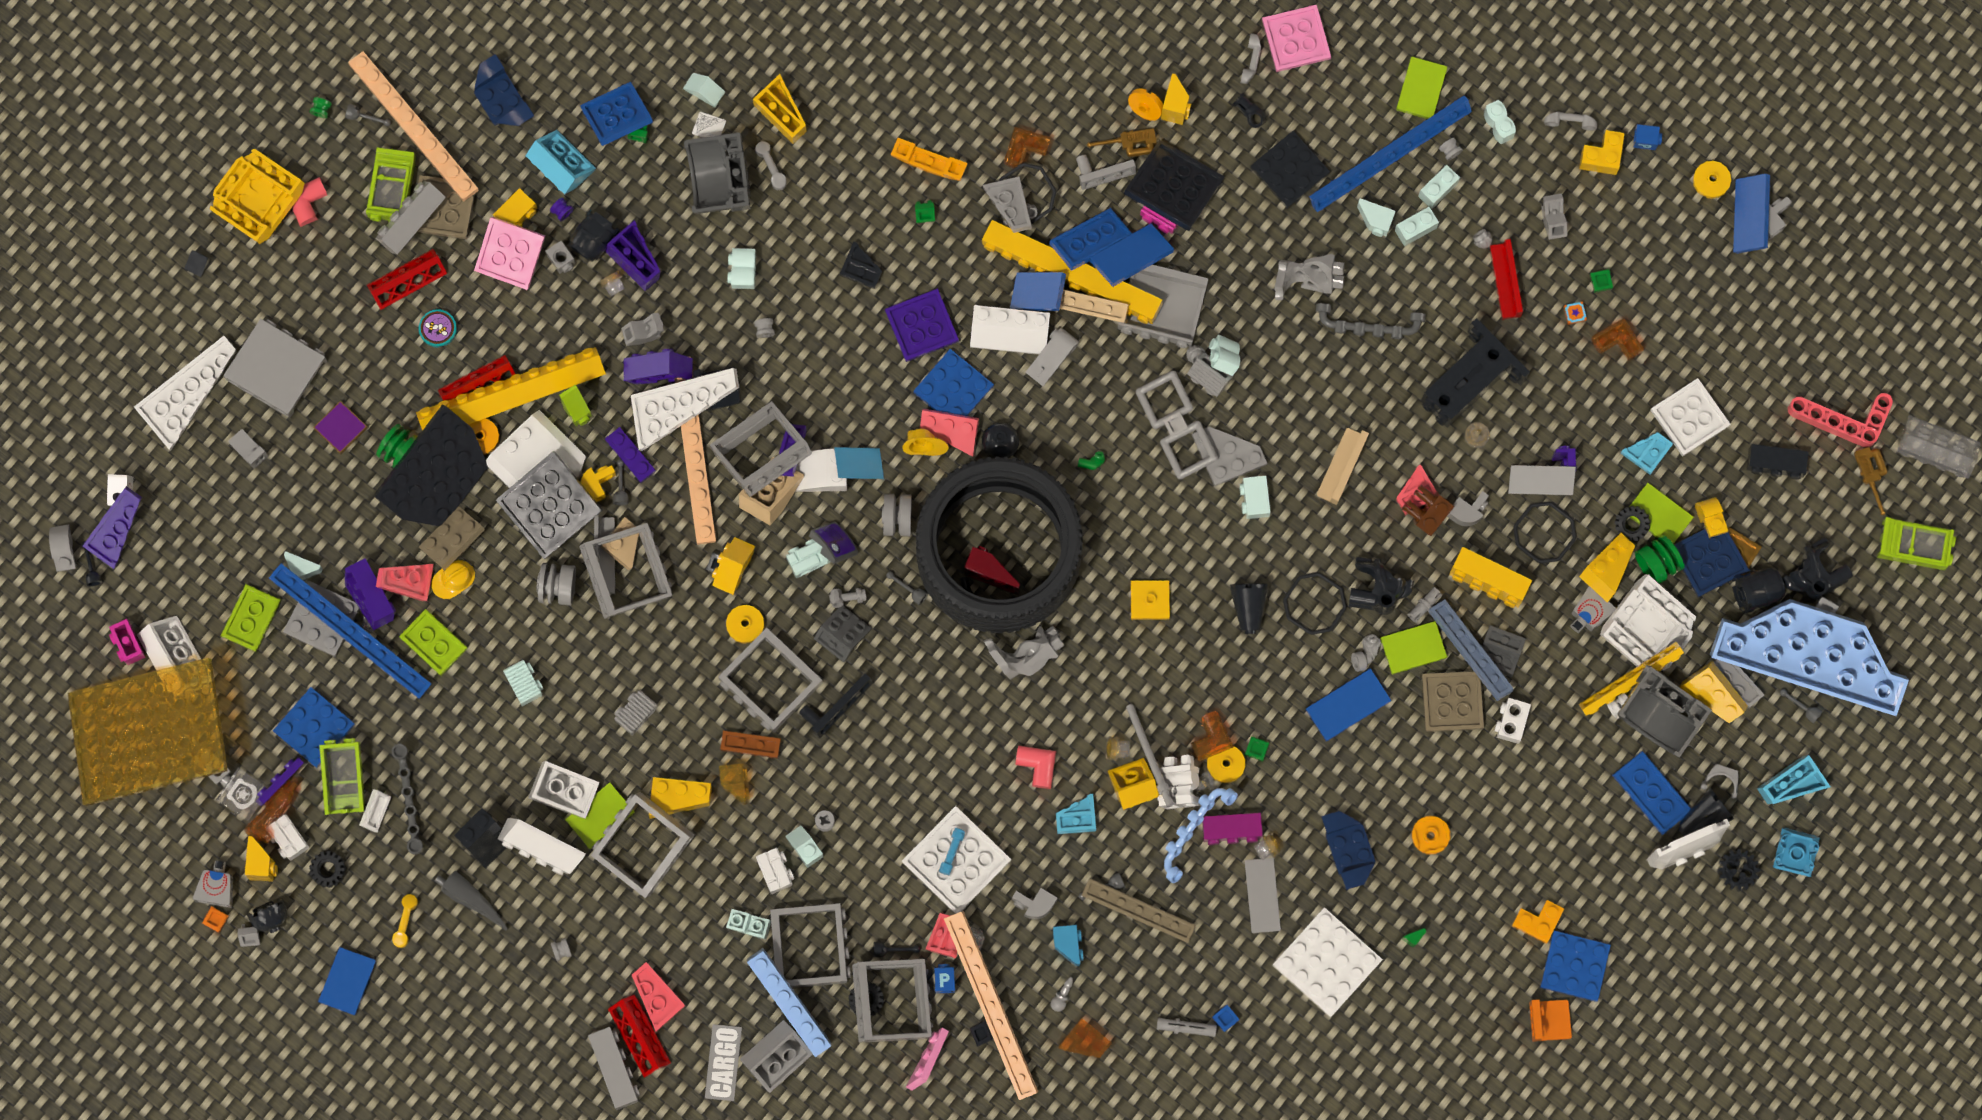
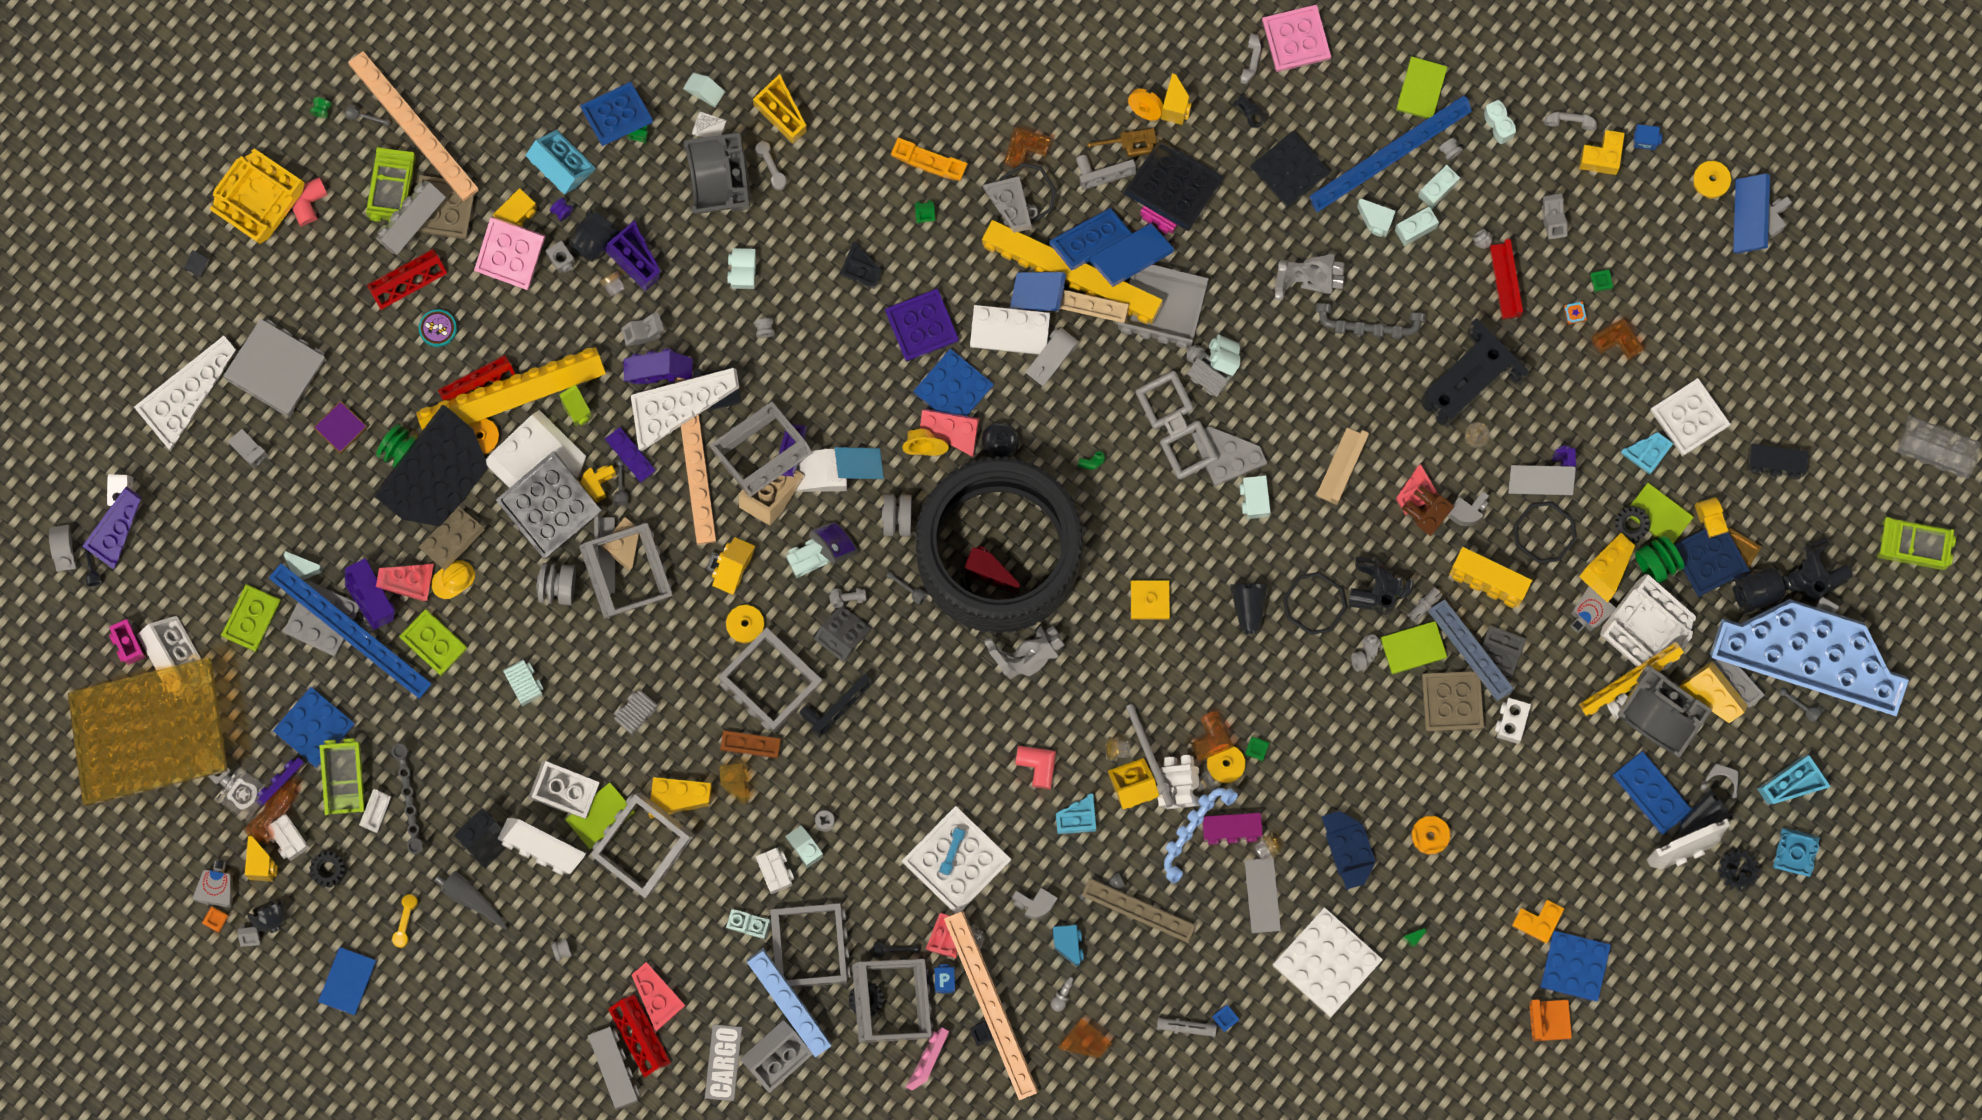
(499, 95): dark blue piece -> none
(1348, 705): blue tile -> none
(1844, 421): coral beam -> none
(1870, 475): pearl gold piece -> none

